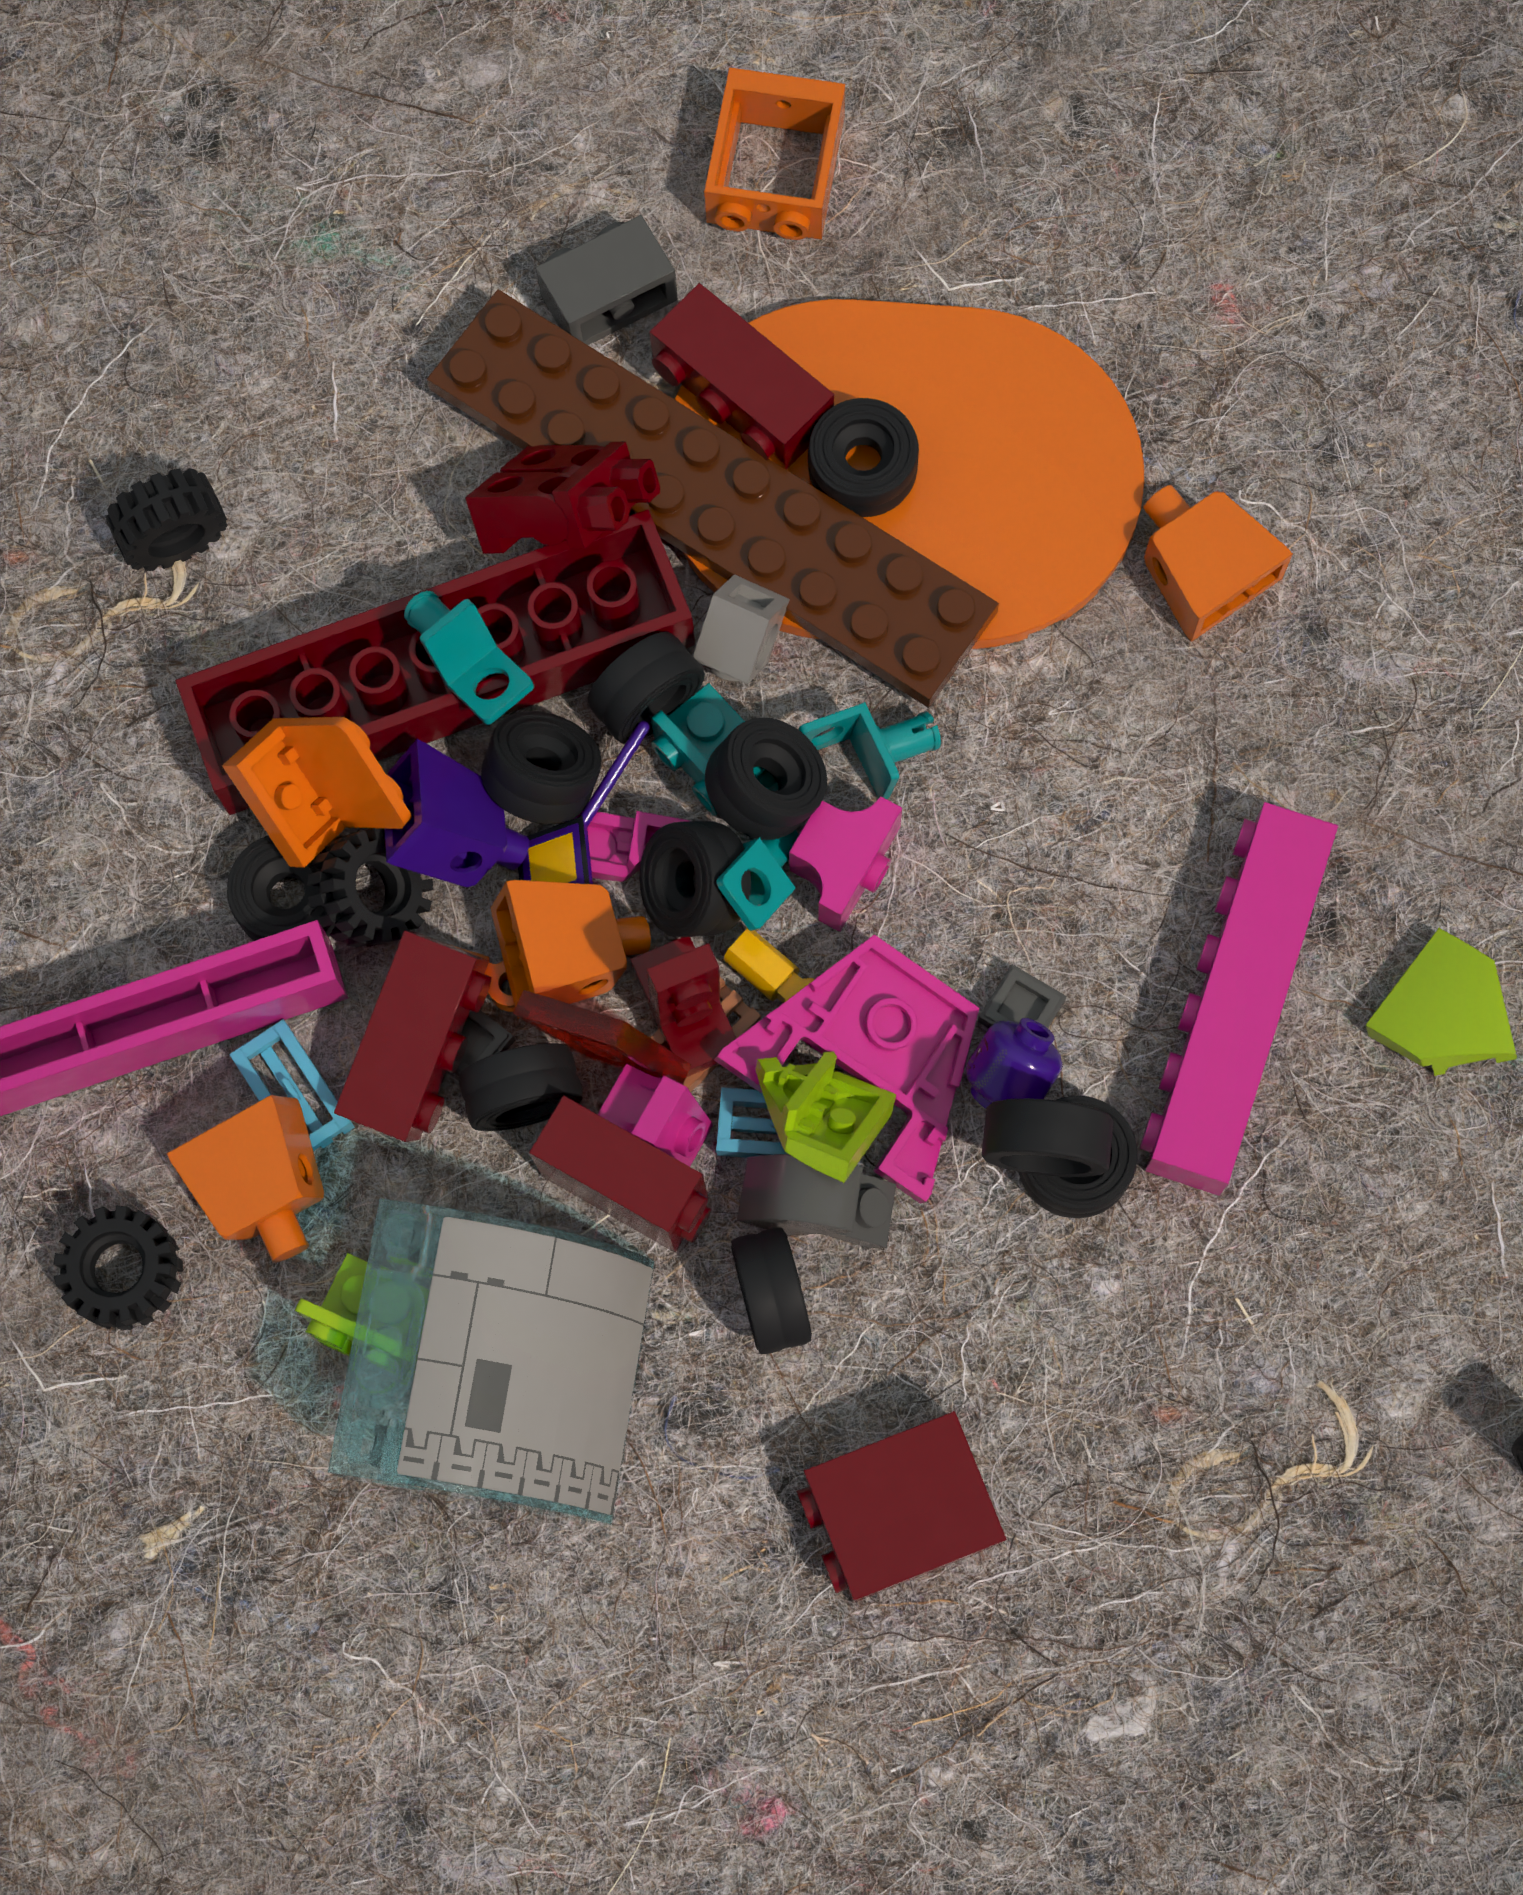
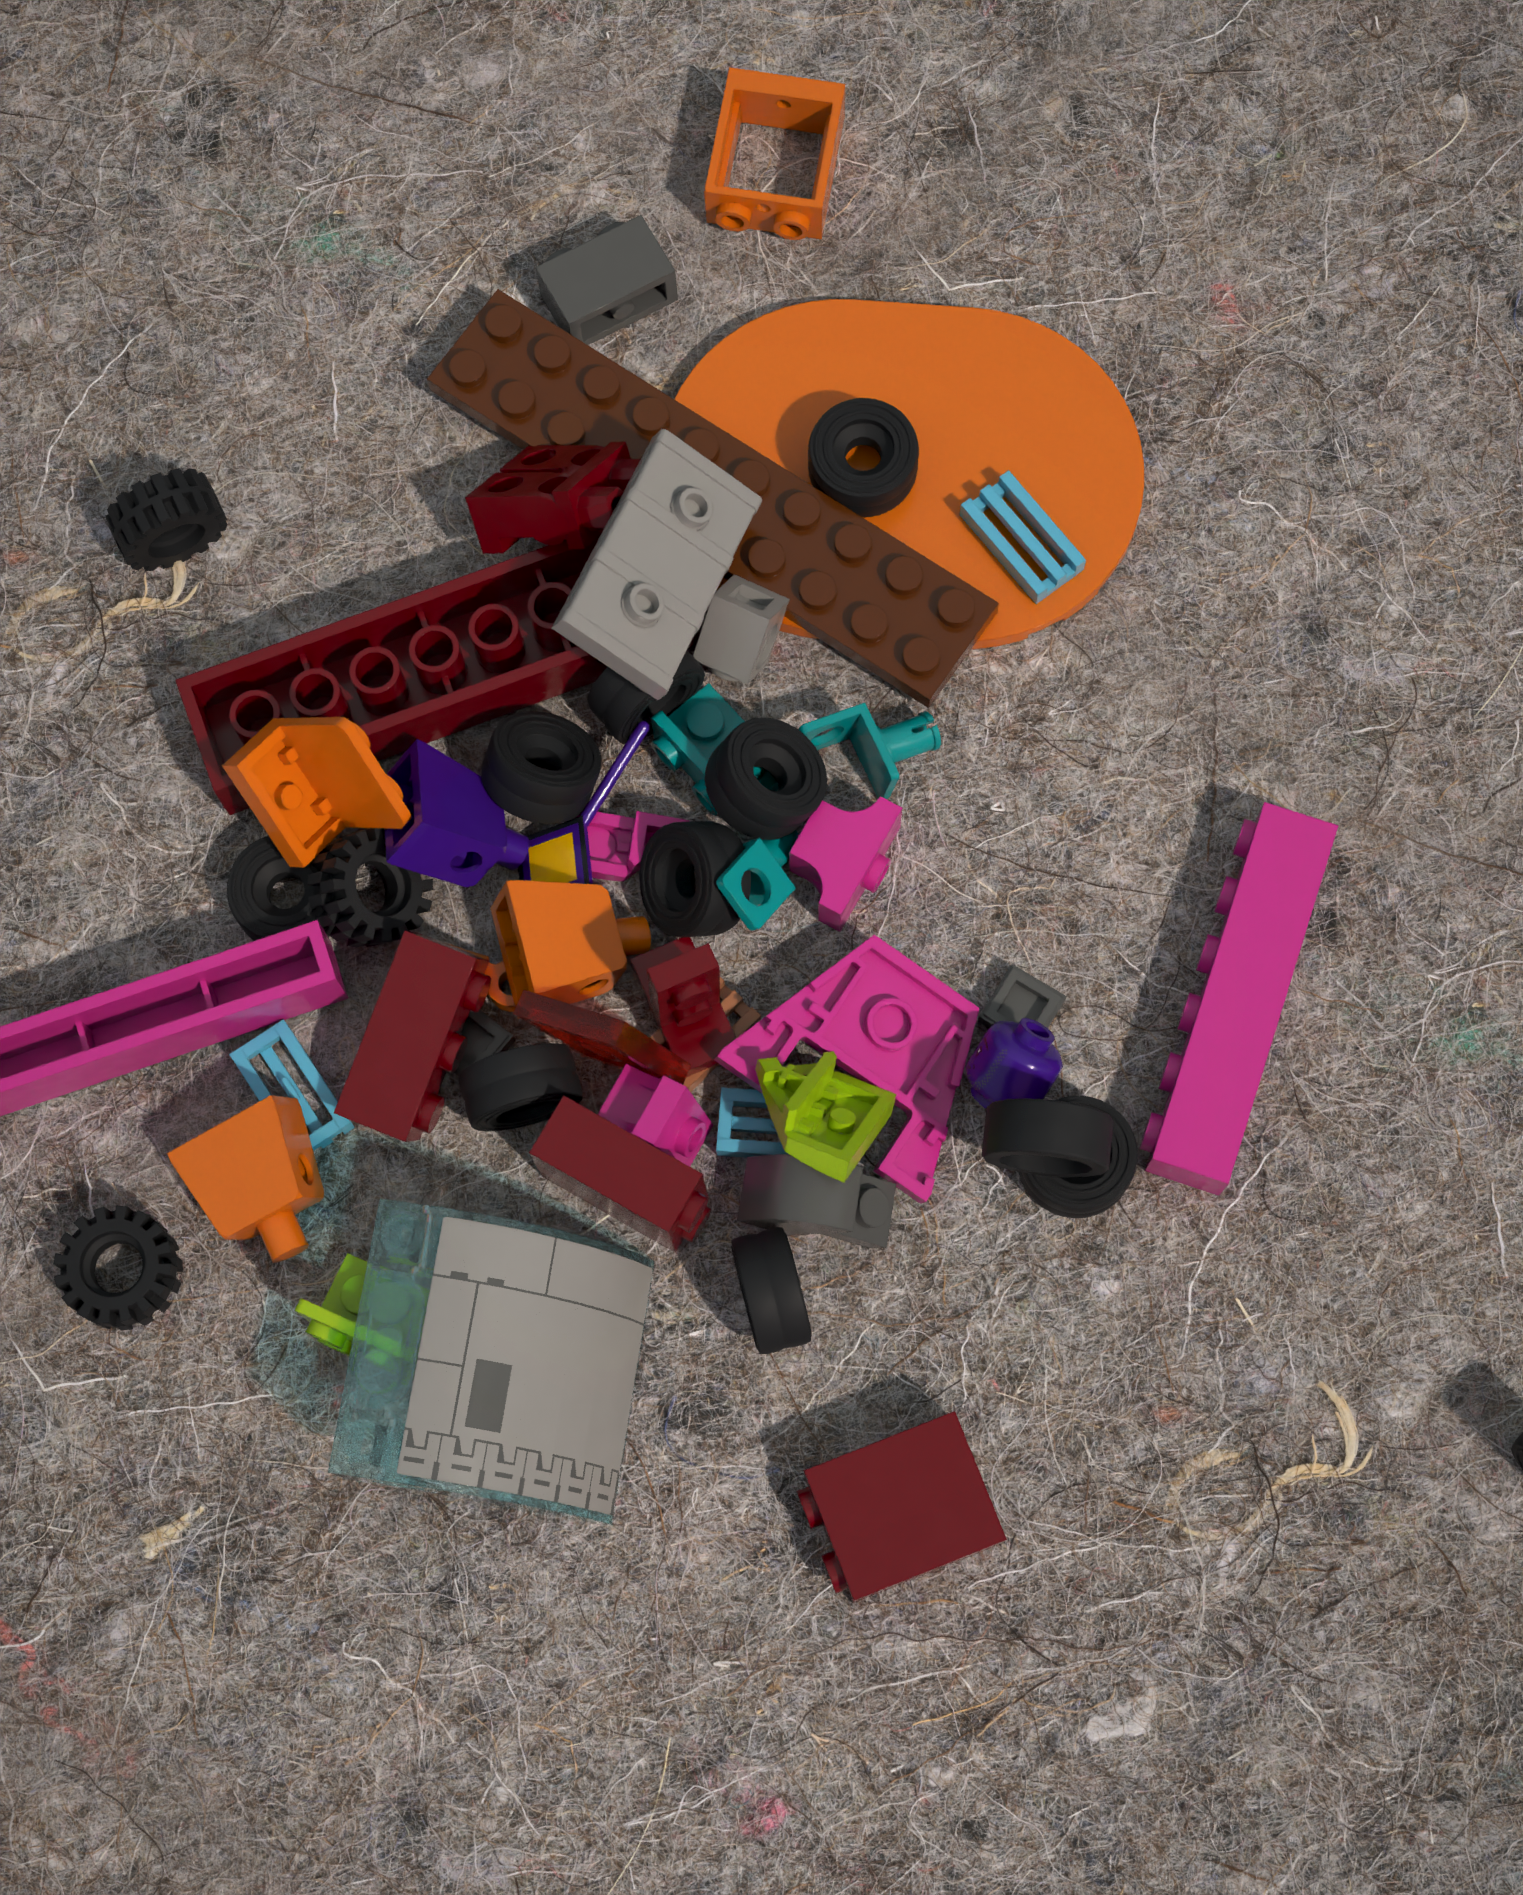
(465, 653): teal bracket -> none
(658, 564): none -> light grey container
(739, 376): dark red brick -> none
(765, 966): yellow bar -> none
(991, 497): none -> medium azure tile
(1209, 557): orange torso -> none
(1446, 1008): lime slope -> none

